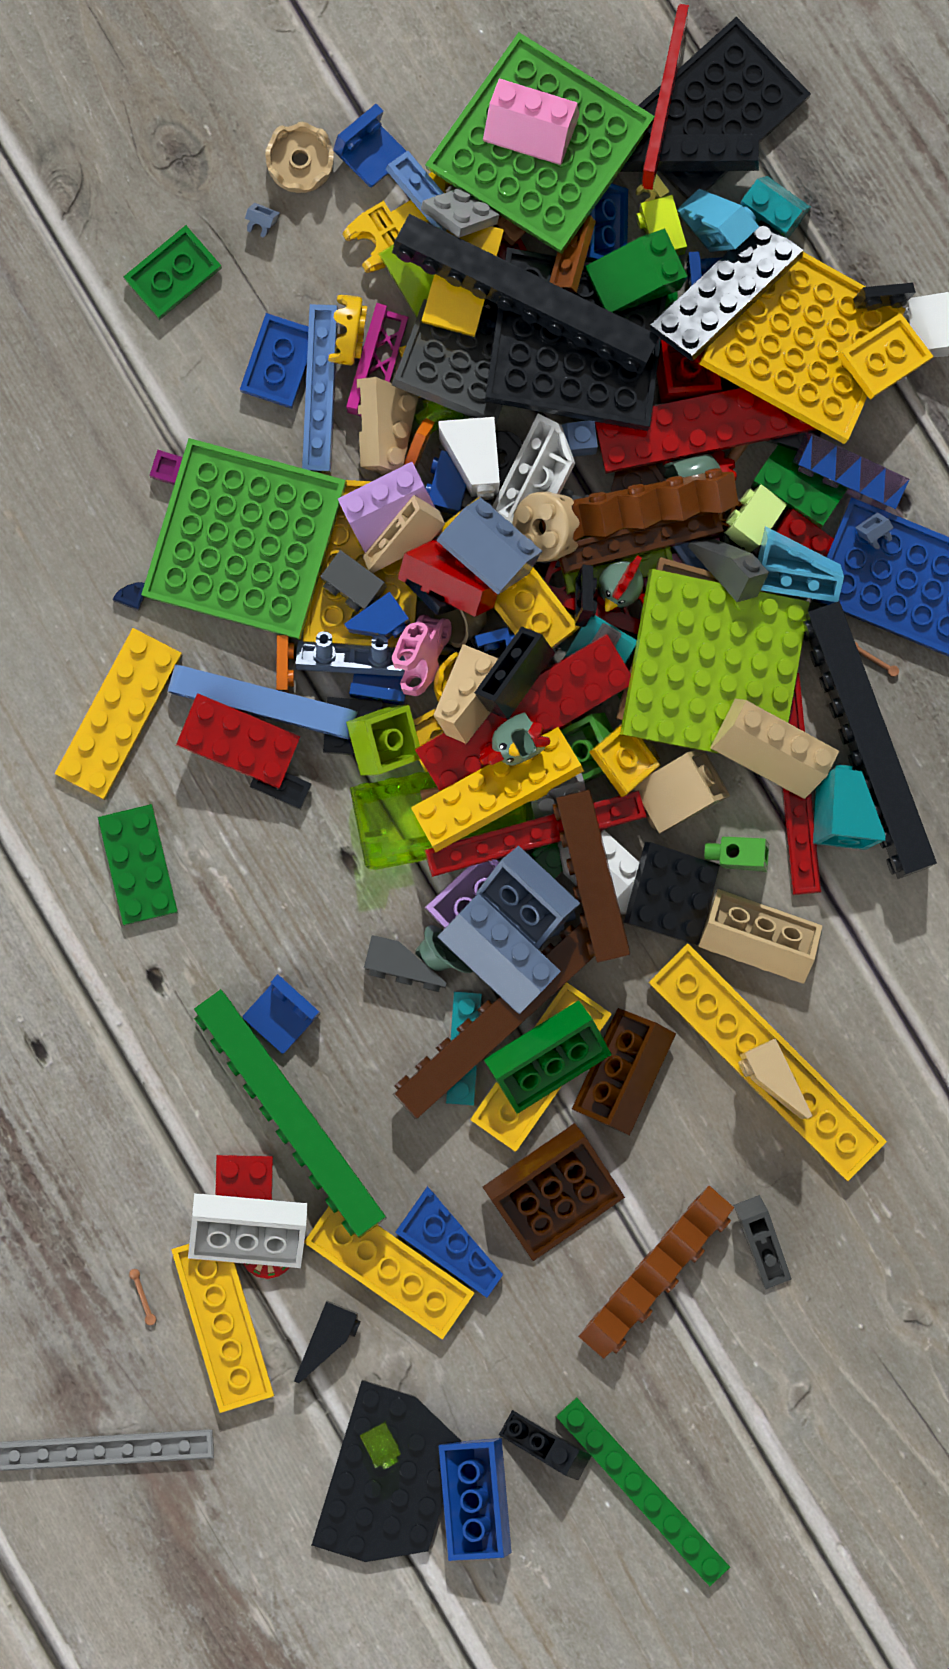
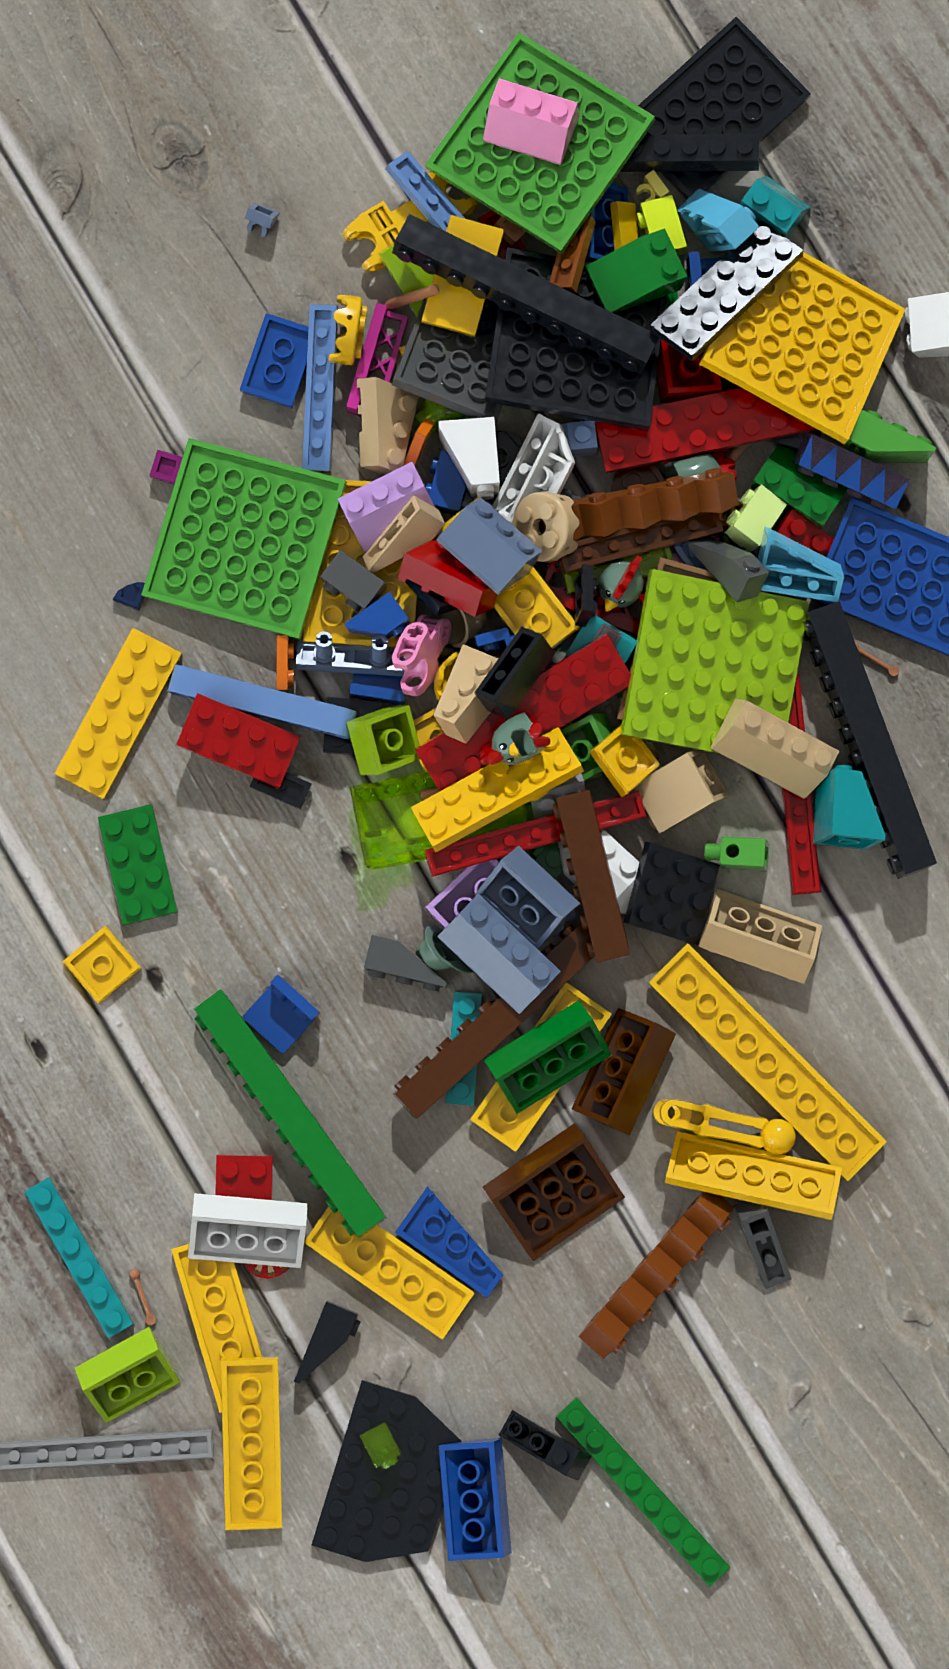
(79, 1257): none -> teal plate
(102, 965): none -> yellow tile
(127, 1375): none -> lime slope
(172, 272): green plate -> none
(251, 1443): none -> yellow plate
(297, 139): tan plate -> none
(368, 147): blue bracket -> none
(412, 297): none -> nougat bar
(459, 212): light grey plate -> none
(623, 223): none -> yellow tile
(665, 97): red tile -> none
(753, 1175): none -> yellow plate
(772, 1073): tan slope -> none
(775, 1135): none -> yellow piece
(875, 528): sand blue tile -> none
(885, 295): black plate -> none
(885, 356): yellow plate -> none
(886, 442): none -> bright green slope

